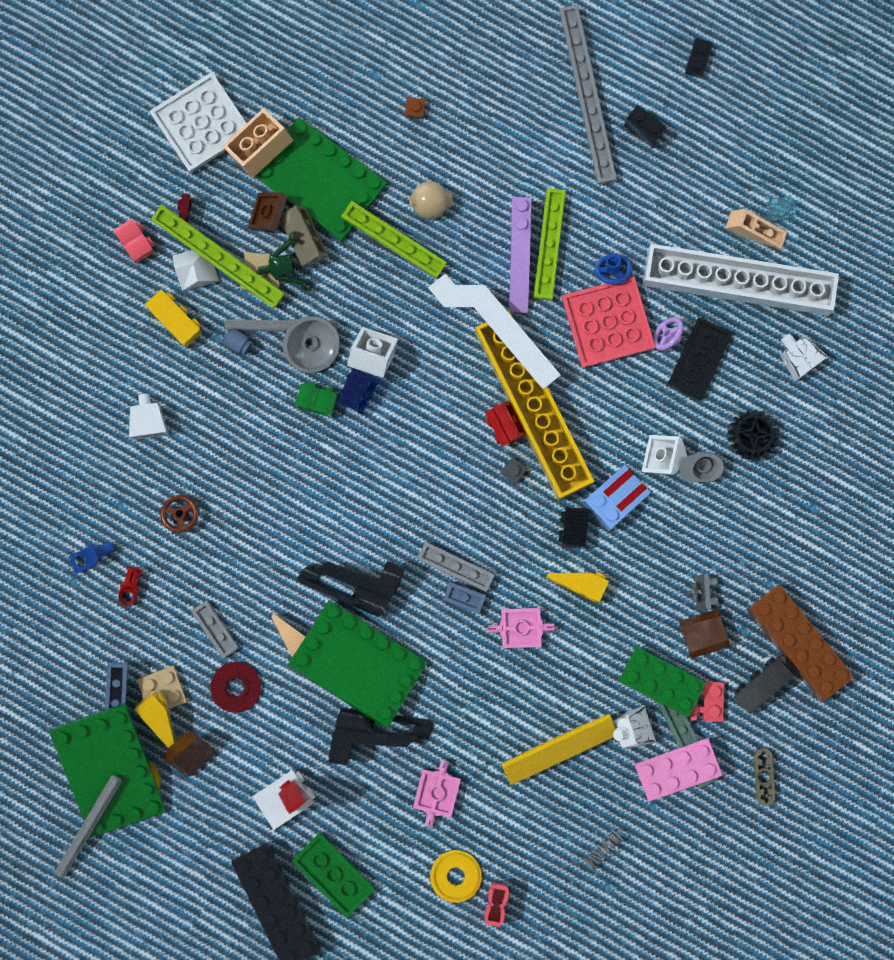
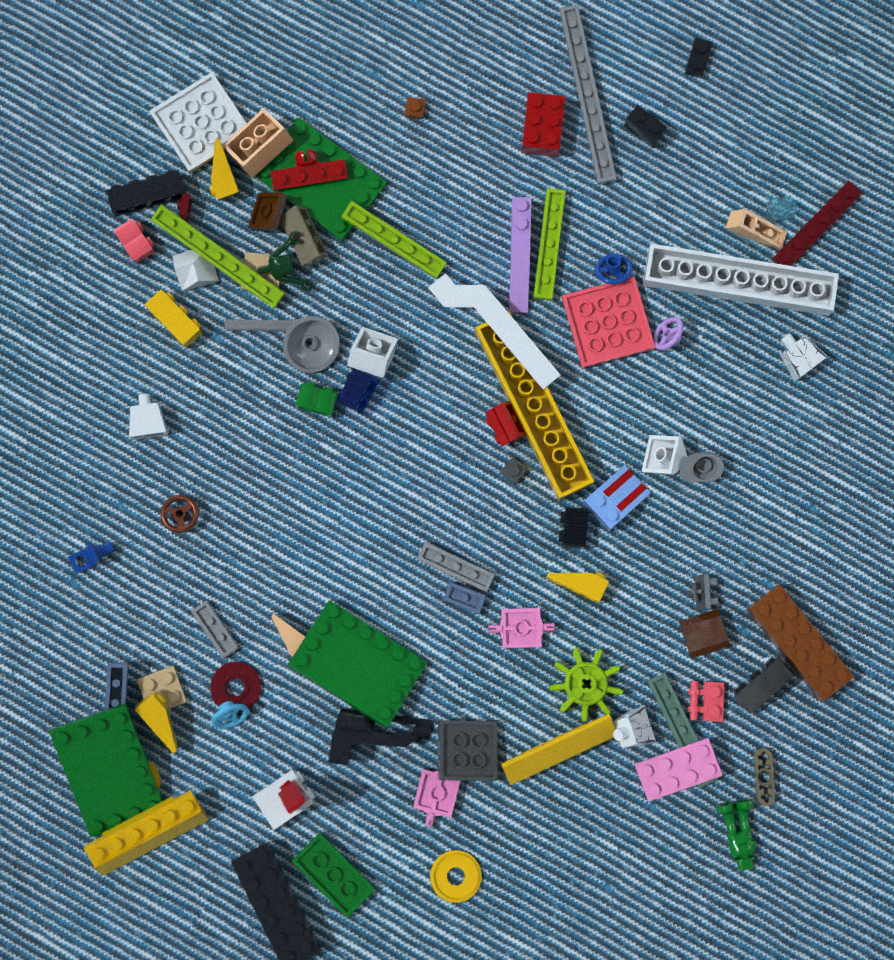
(88, 826): light grey axle -> none
(130, 585): red connector -> none
(145, 832): none -> yellow slope
(146, 193): none -> black brick
(189, 753): reddish brown slope -> none
(222, 179): none -> yellow slope
(228, 712): none -> medium azure piece
(237, 341): sand blue brick -> none
(308, 172): none -> red plate
(369, 593): black panel -> none
(430, 200): tan brick -> none
(467, 750): none -> dark grey plate
(494, 910): coral brick -> none
(543, 124): none -> red brick
(590, 863): light grey piece -> none
(598, 684): none -> lime gear
(662, 681): green plate -> none
(699, 359): black tile -> none
(741, 843): none -> green piece
(761, 435): black gear -> none
(817, 225): none -> dark red plate

